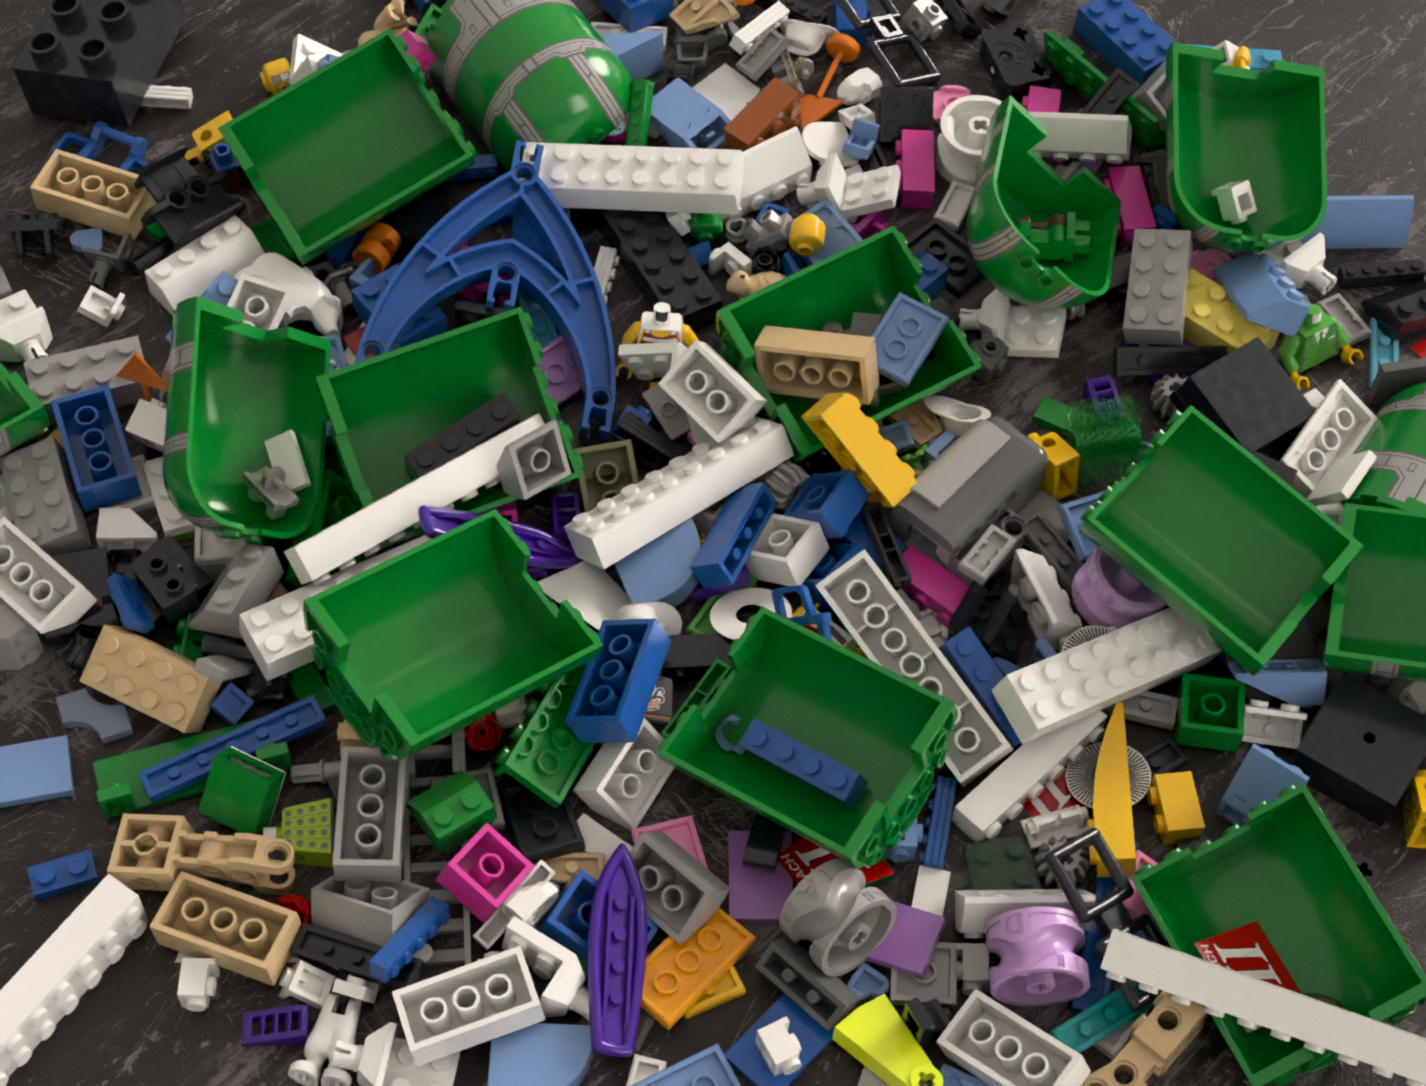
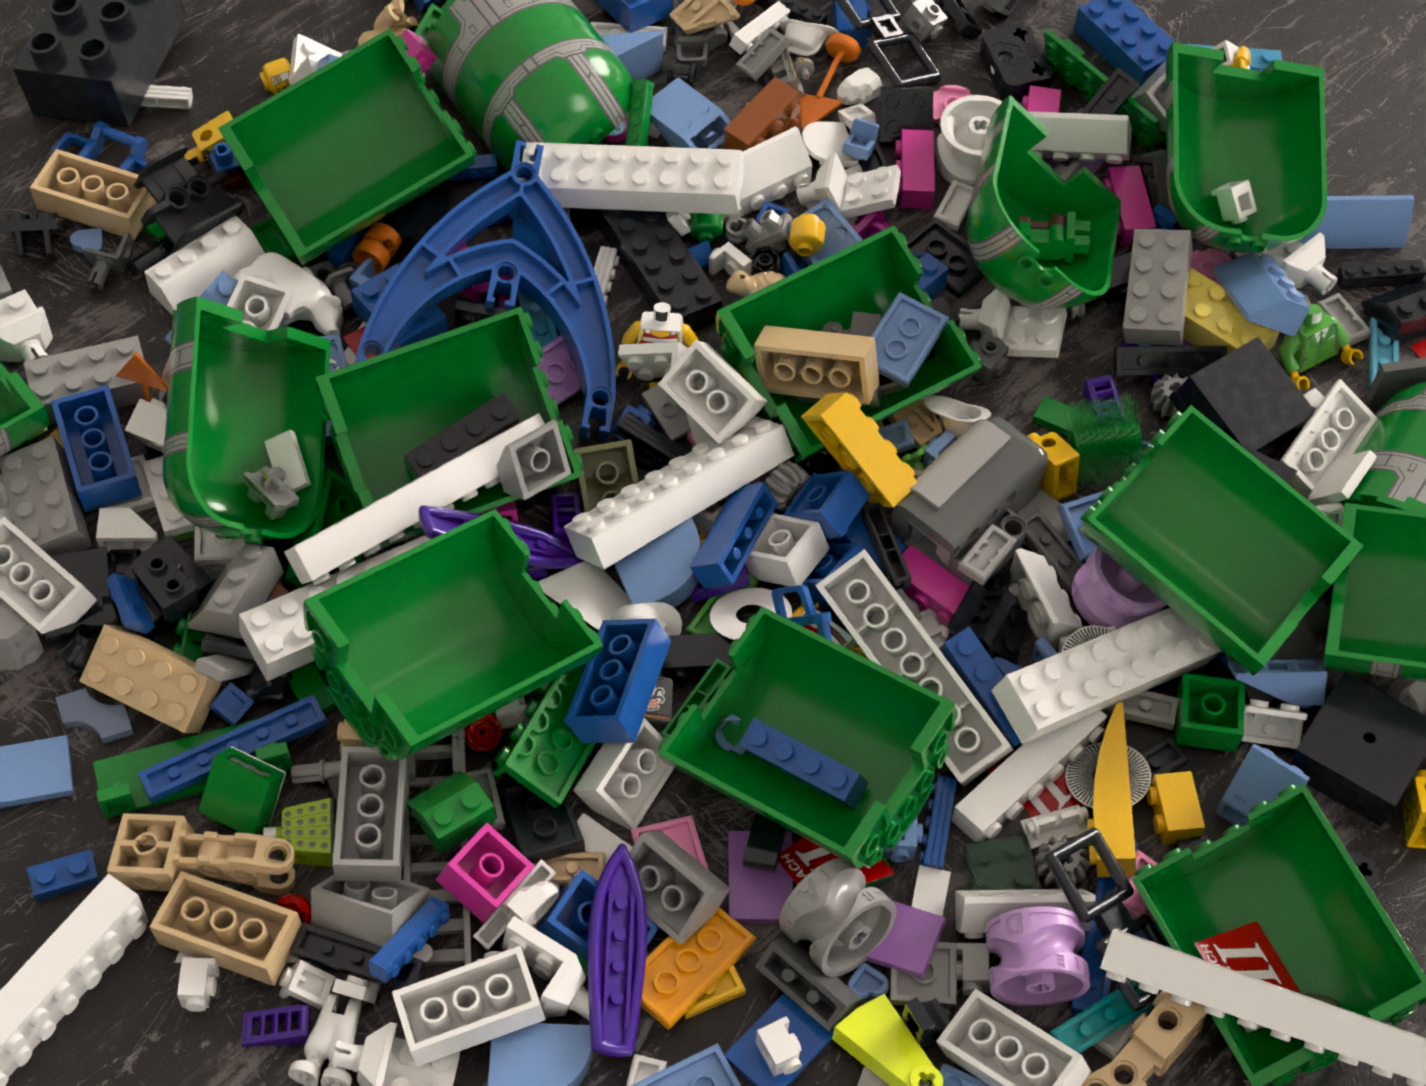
(101, 306): white bracket -> none
(727, 90): white sticker -> none

